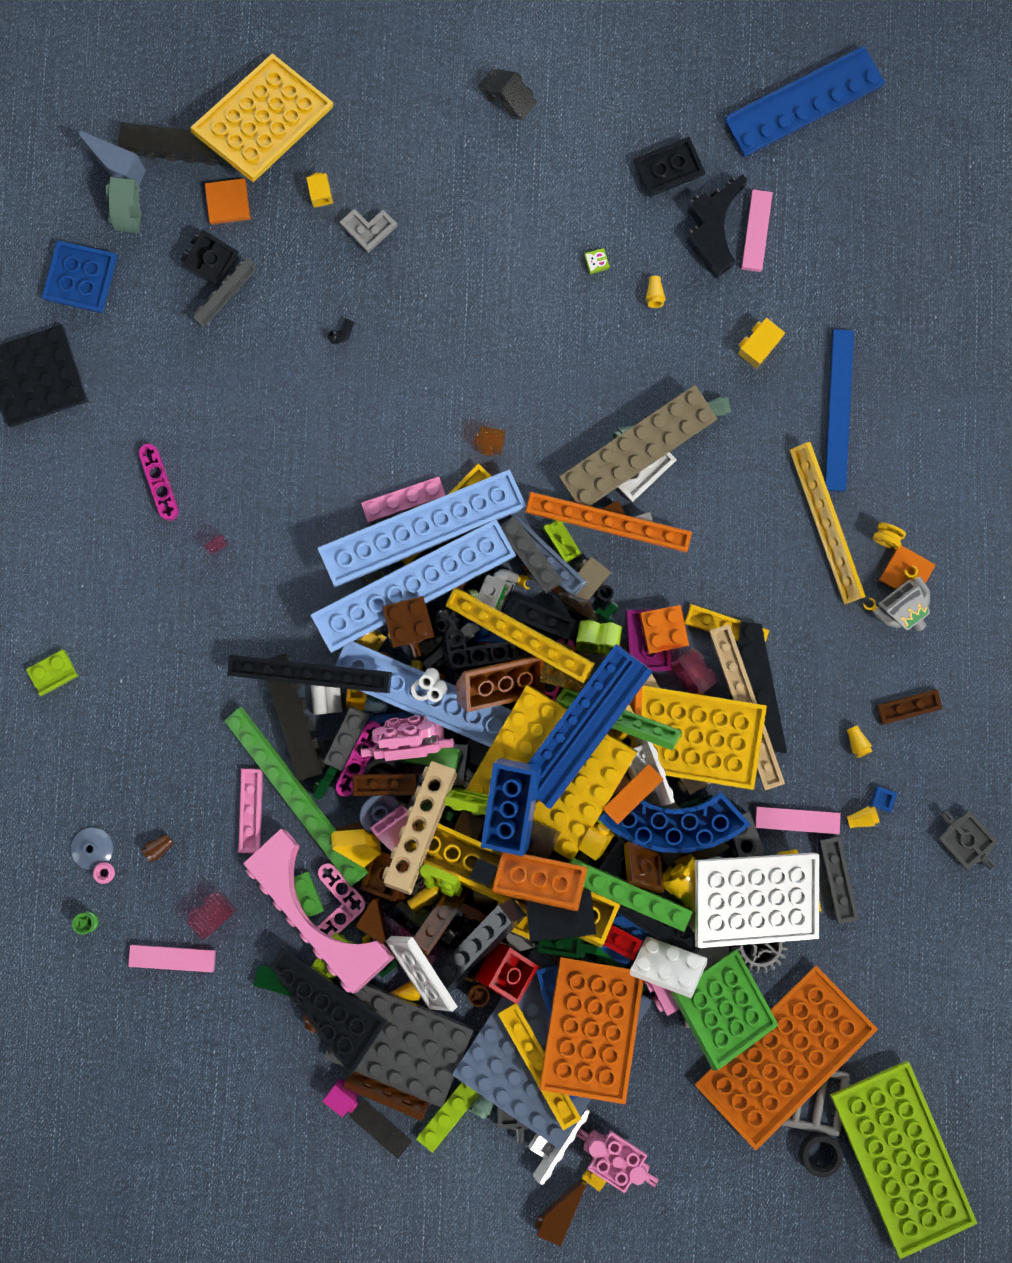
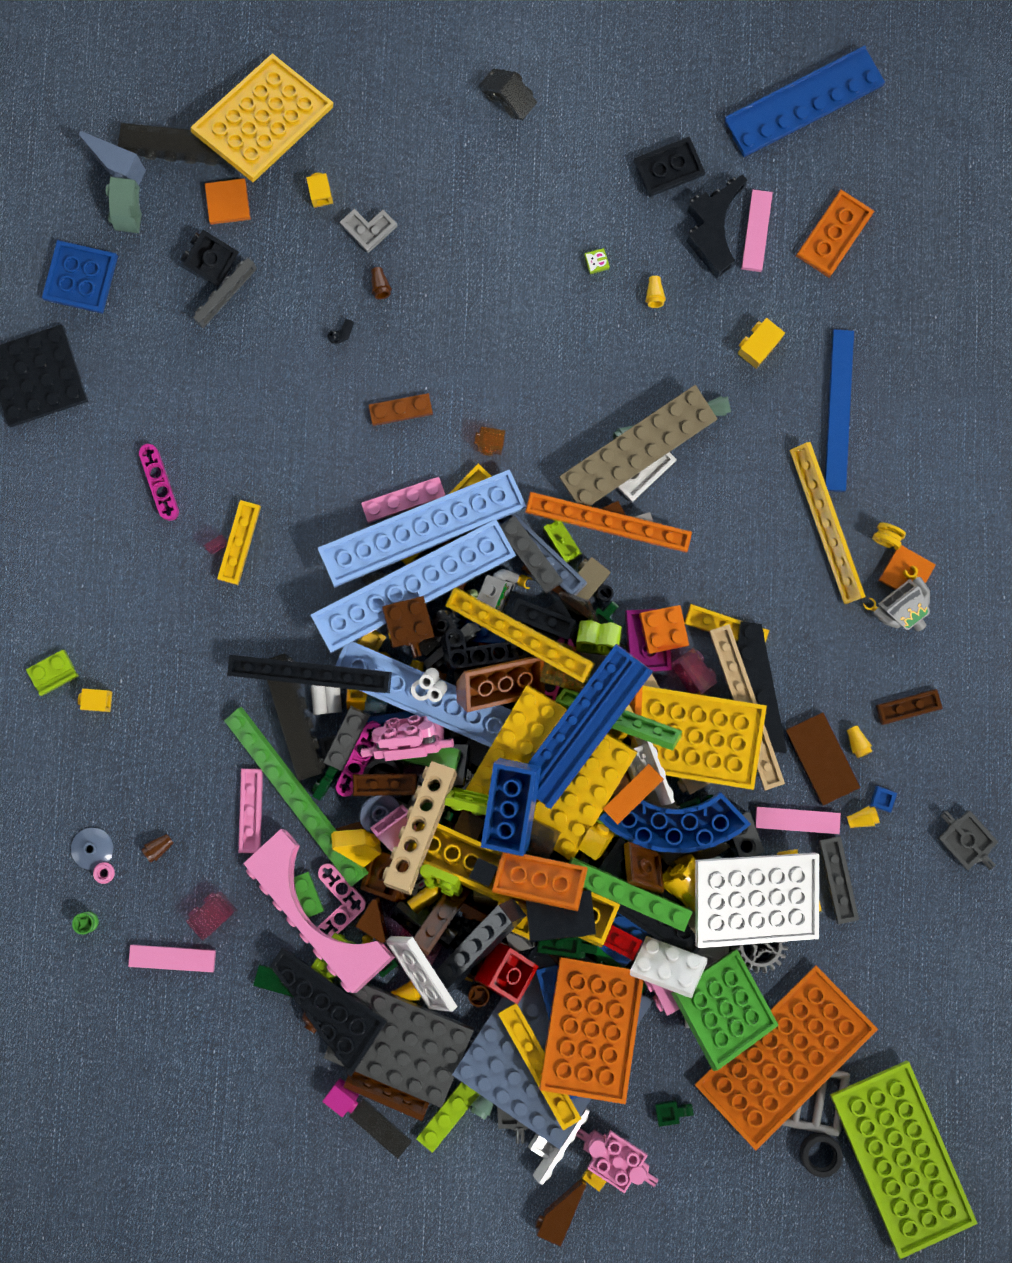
(95, 700): none -> yellow brick
(239, 542): none -> yellow plate
(380, 284): none -> reddish brown cone
(400, 409): none -> dark orange plate
(669, 1113): none -> dark green plate
(822, 759): none -> reddish brown tile
(835, 233): none -> orange tile

